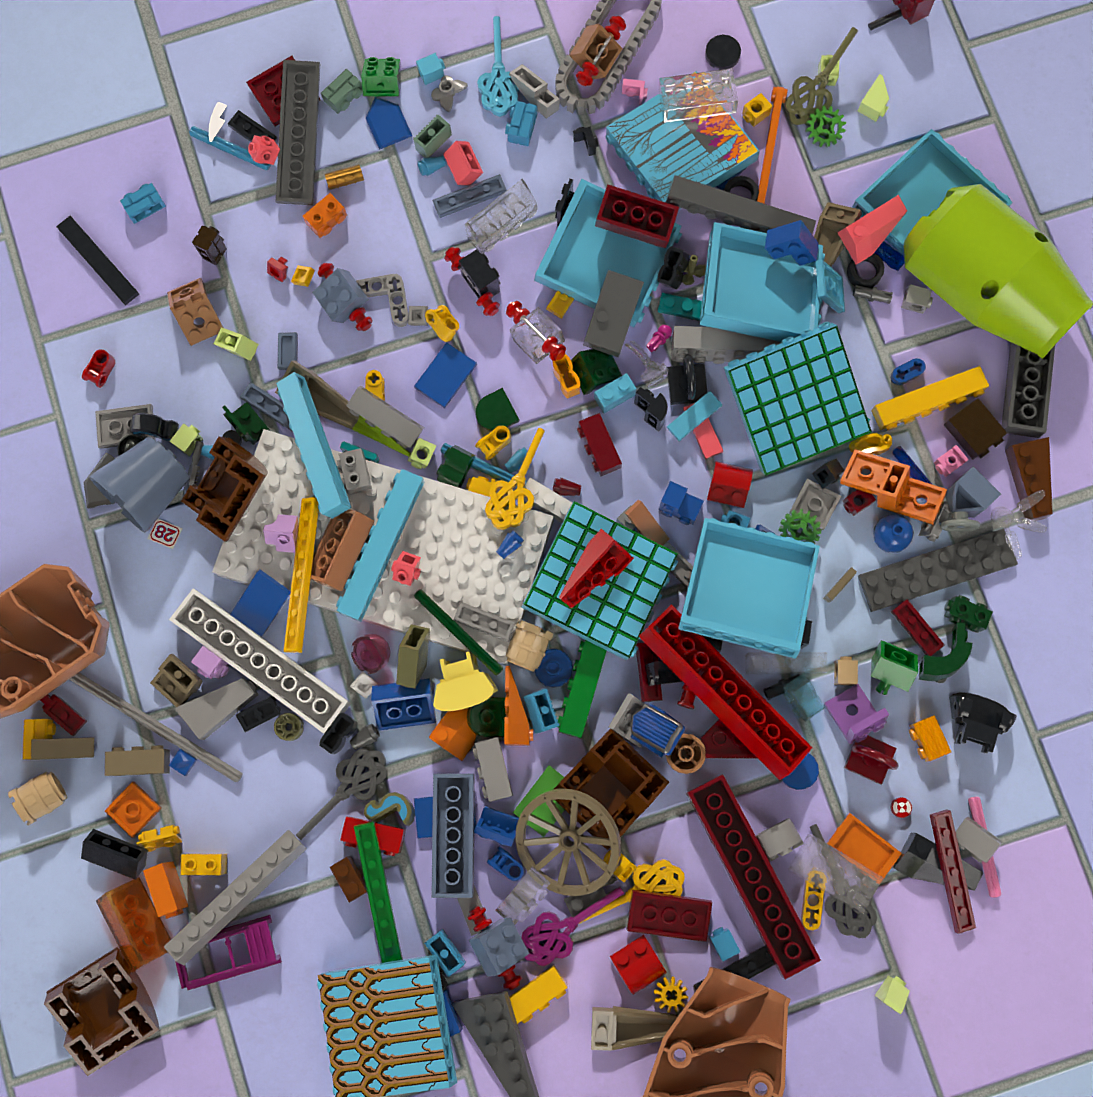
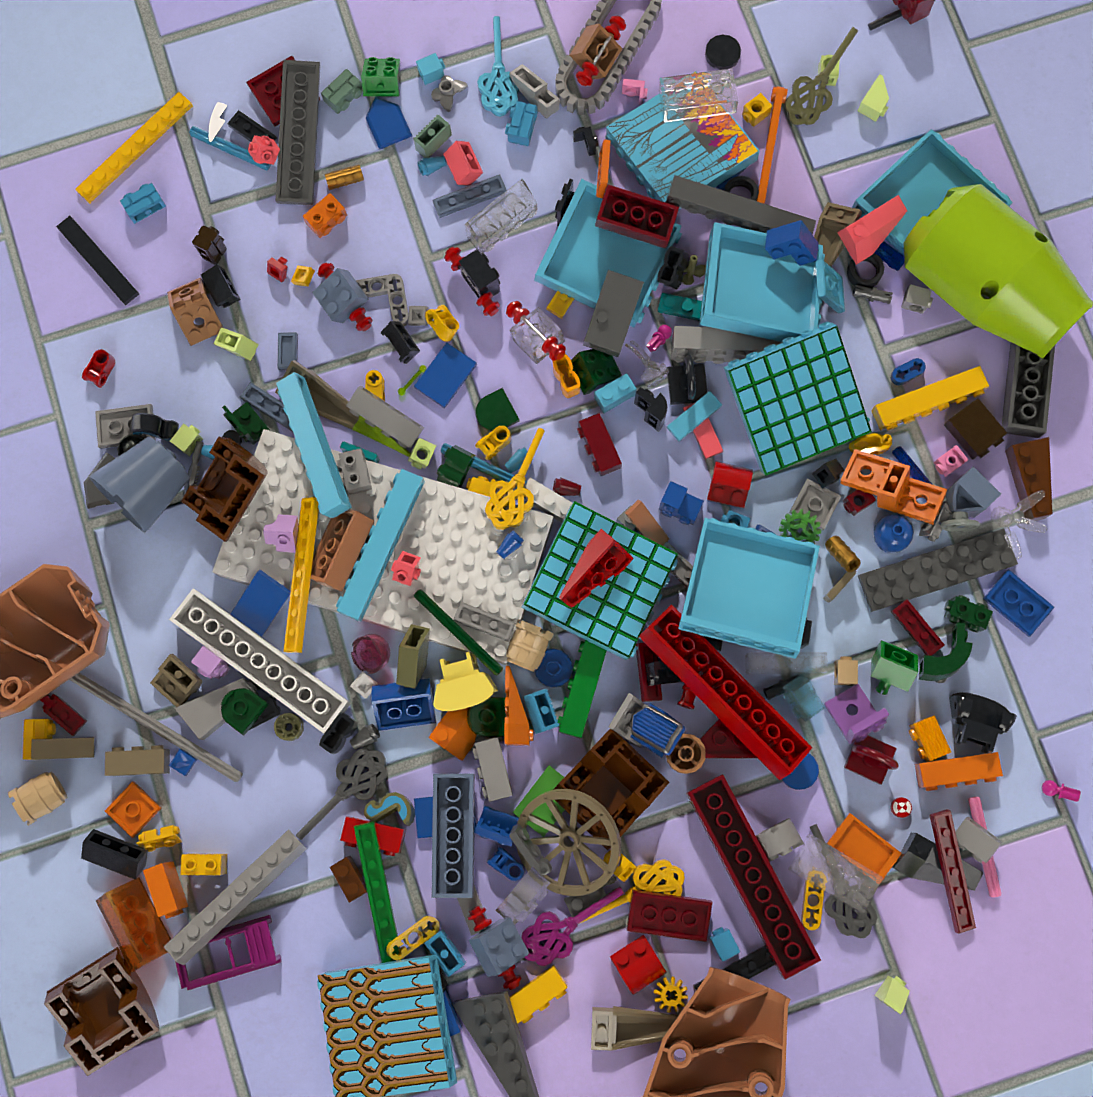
(134, 147): none -> yellow plate
(164, 533): sticker -> none
(220, 286): none -> black hinge
(242, 708): none -> dark green tile
(401, 341): none -> black hinge
(401, 391): none -> clear neon green hinge
(404, 936): none -> yellow beam
(529, 850): none -> dark grey hinge
(603, 168): none -> orange tile
(823, 120): bright green gear -> none
(842, 553): none -> pearl gold axle
(956, 770): none -> orange brick
(1018, 603): none -> blue tile
(1050, 788): none -> dark pink axle

